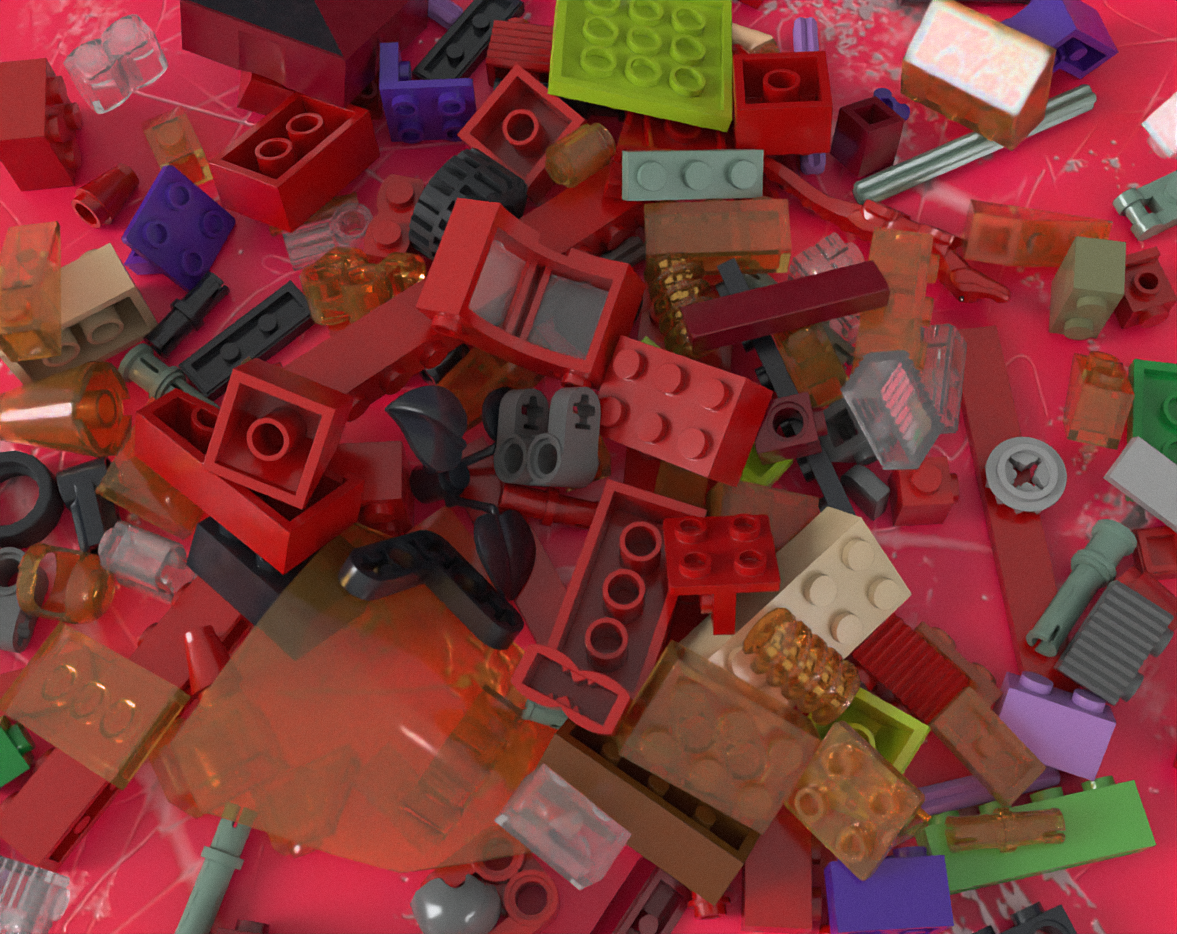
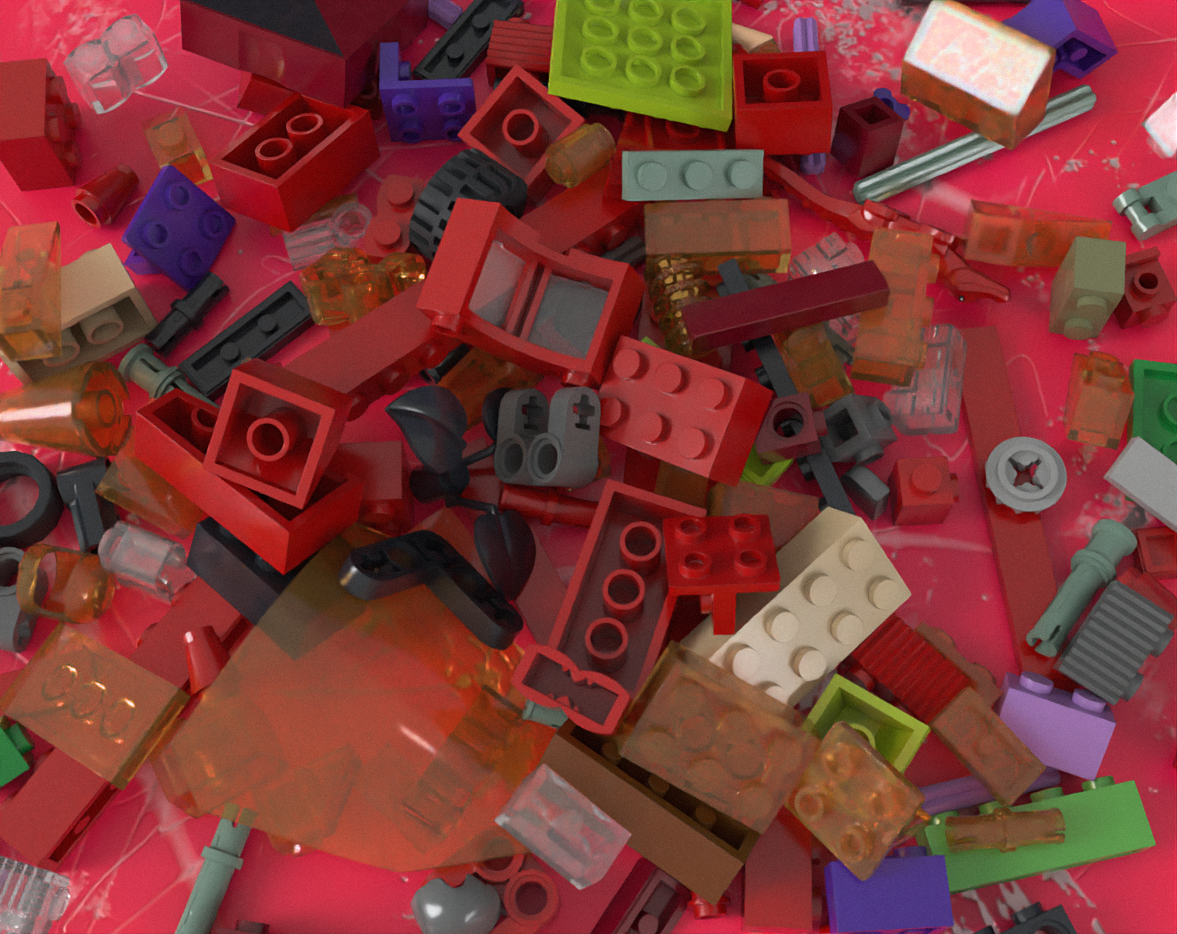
(801, 666): clear orange piece -> none
(893, 409): clear brick -> none

